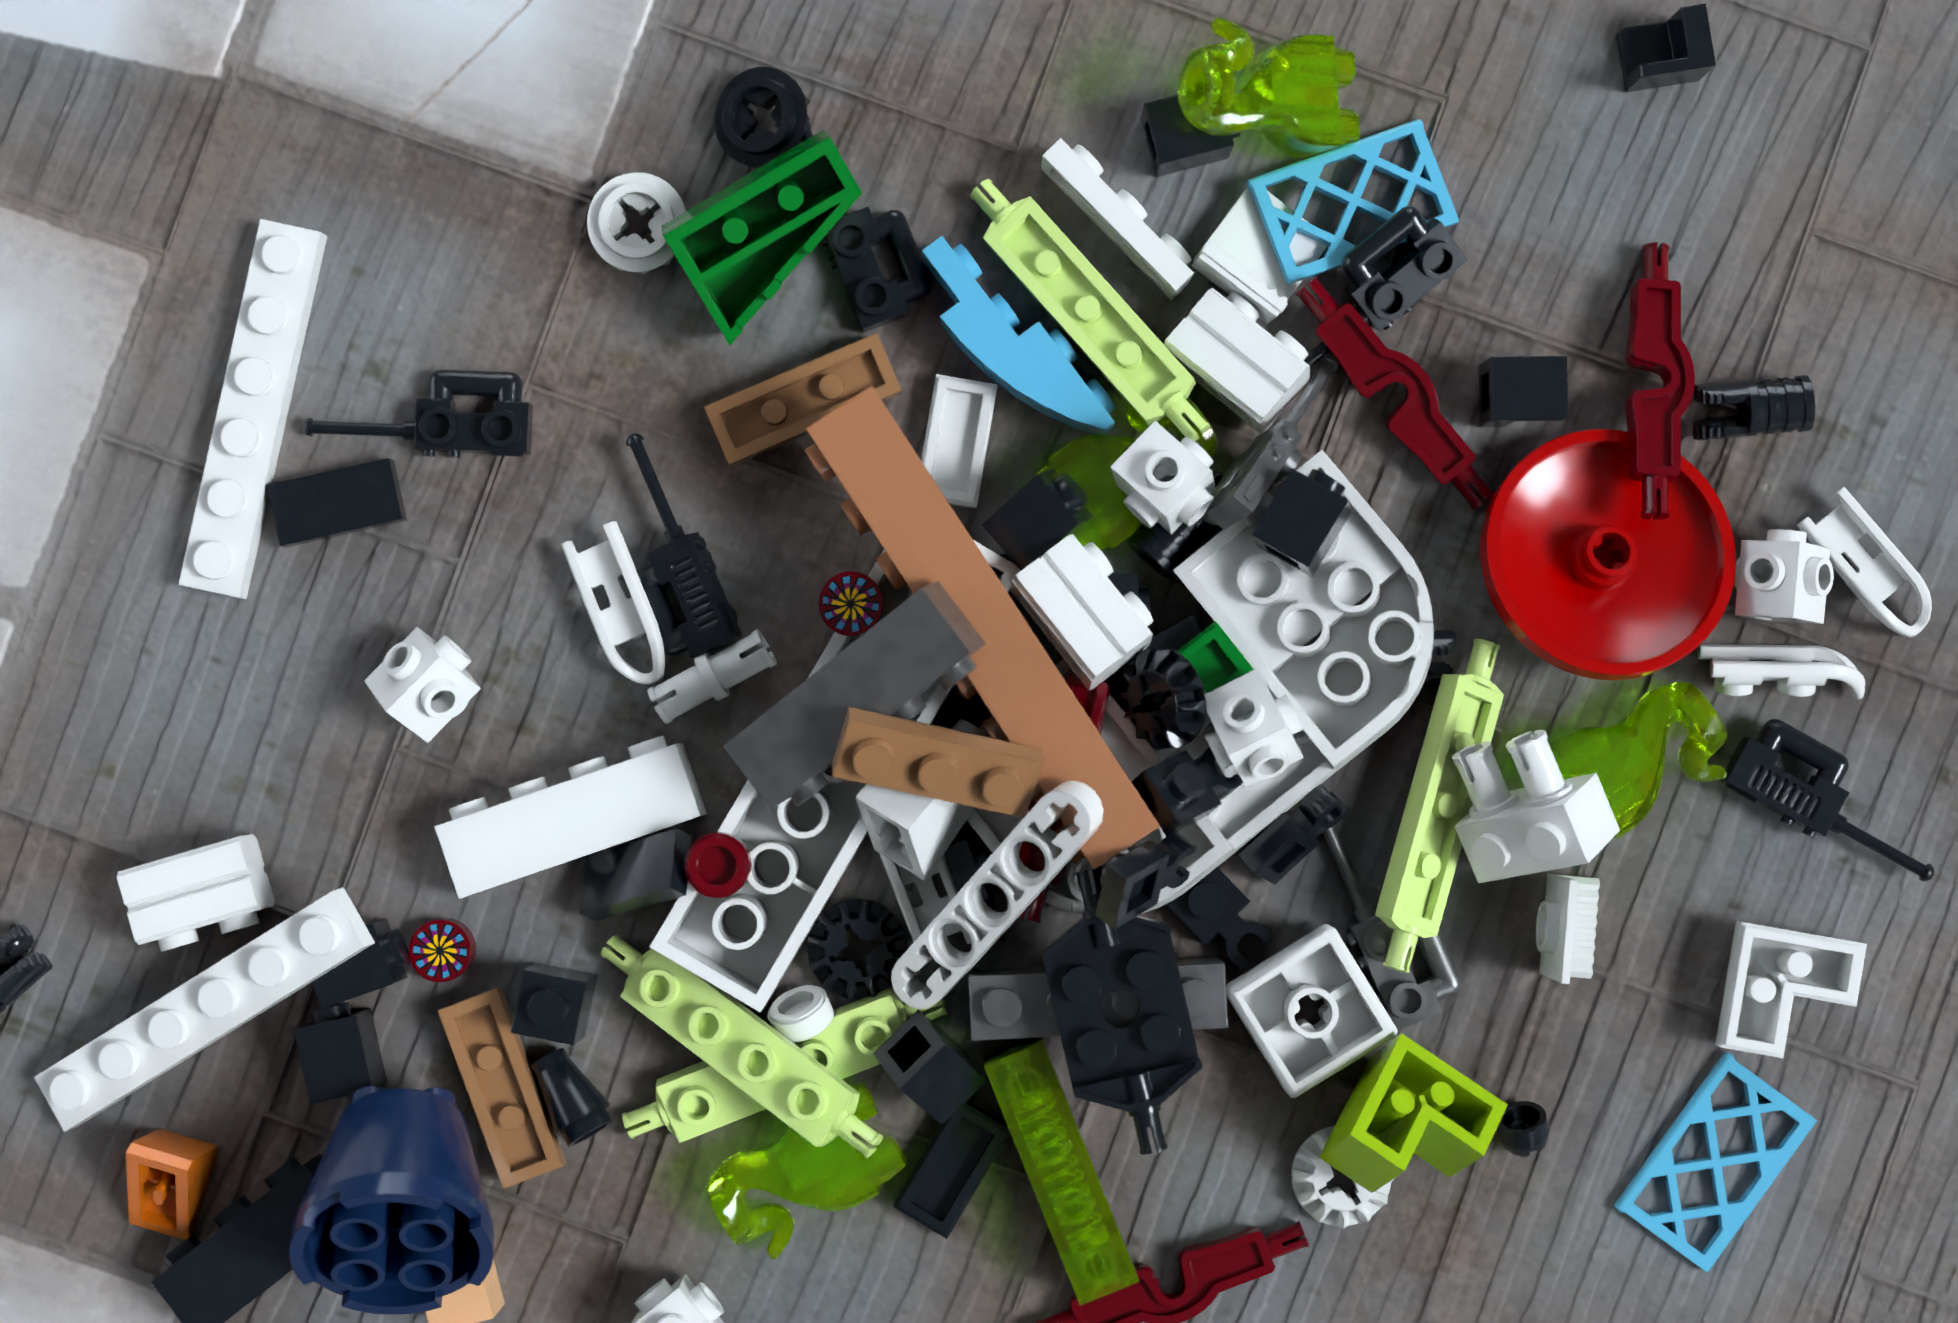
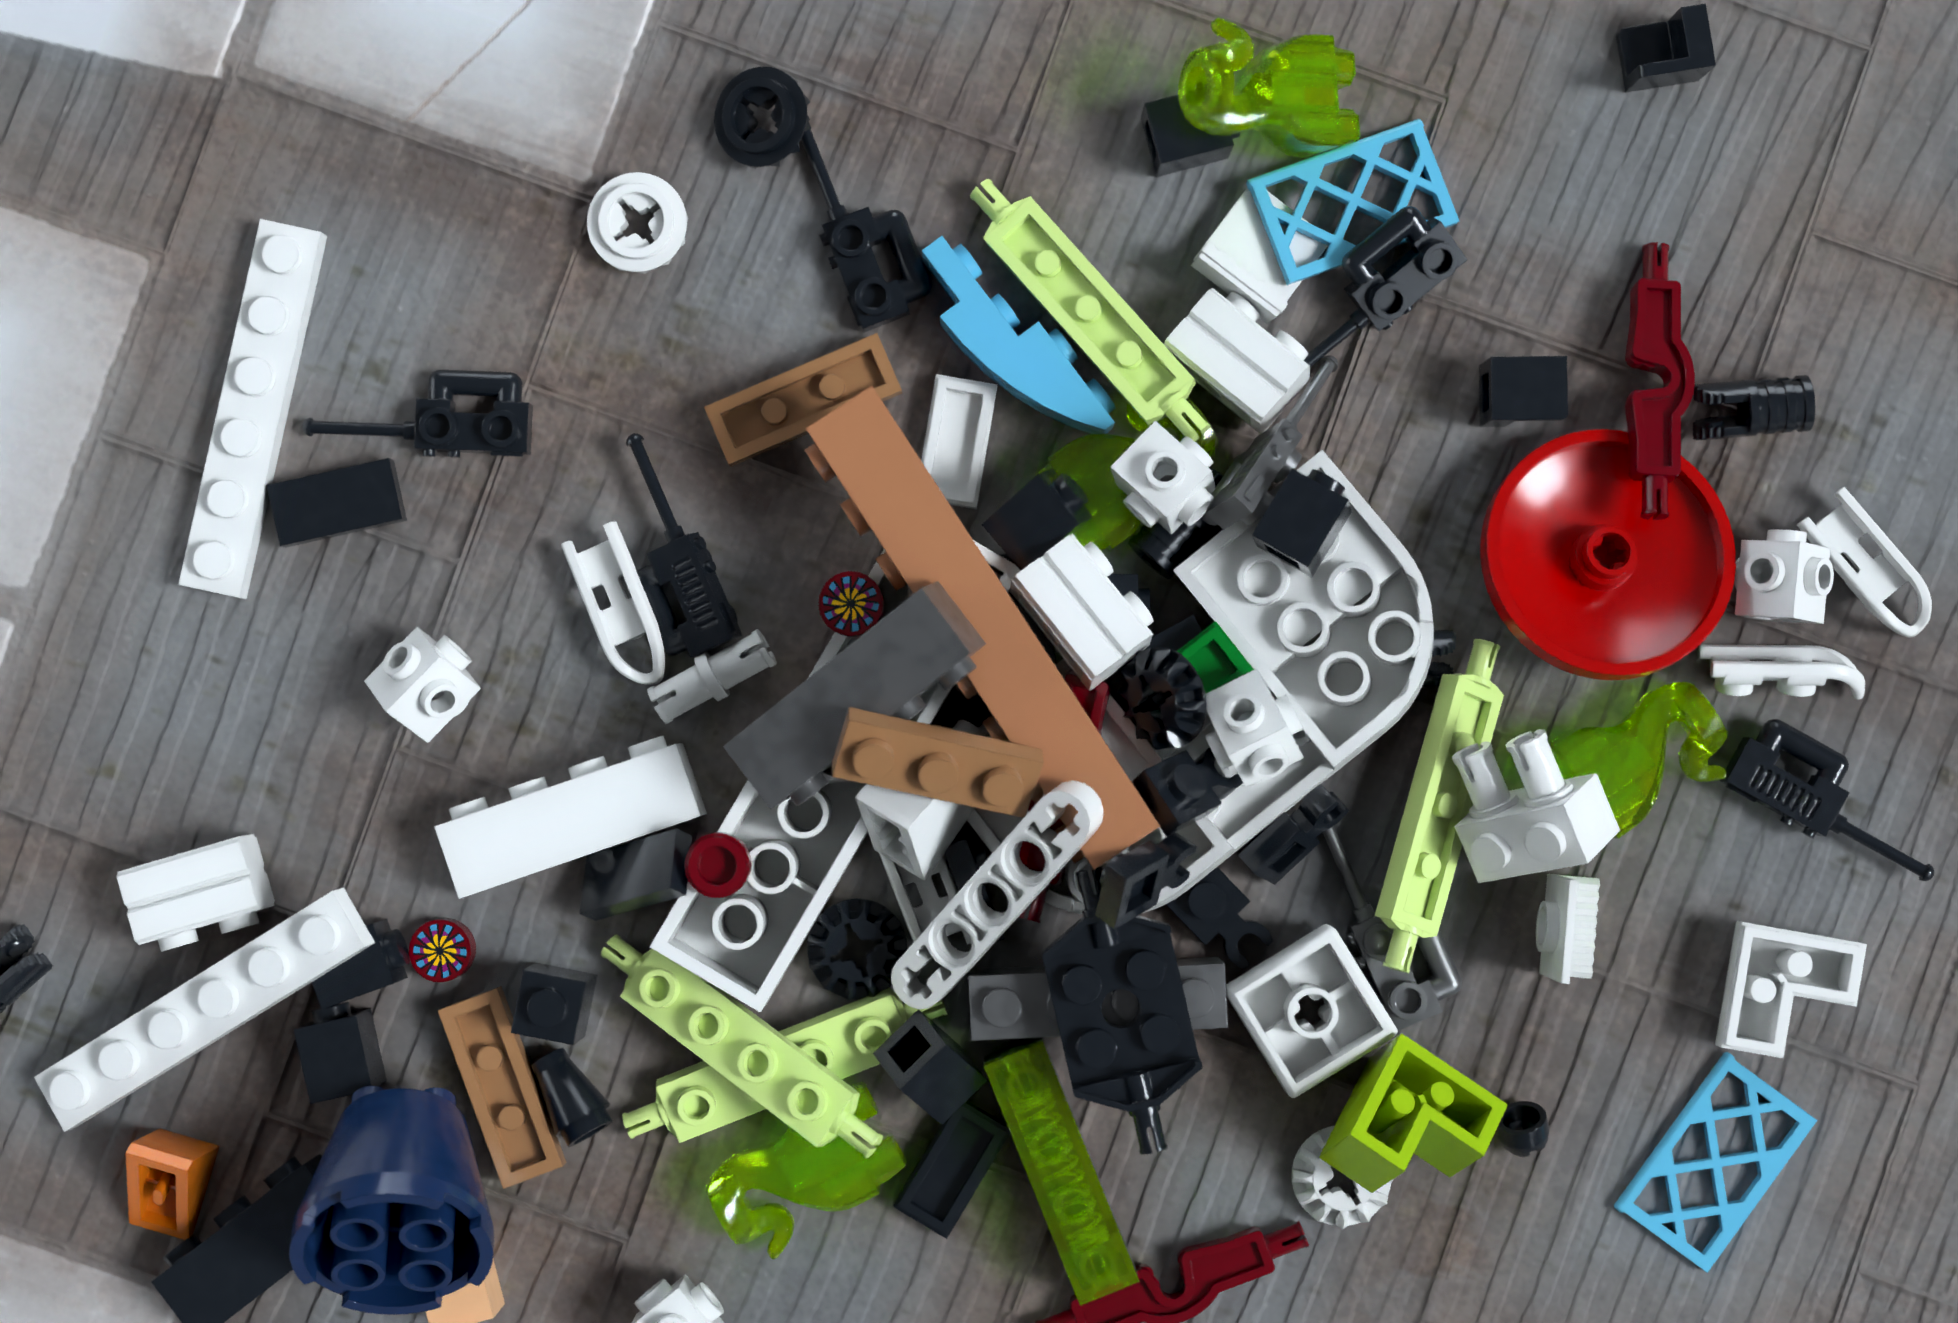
(760, 228): green wedge -> none
(801, 1013): white tile -> none
(1118, 217): white plate -> none
(1374, 366): dark red piece -> none

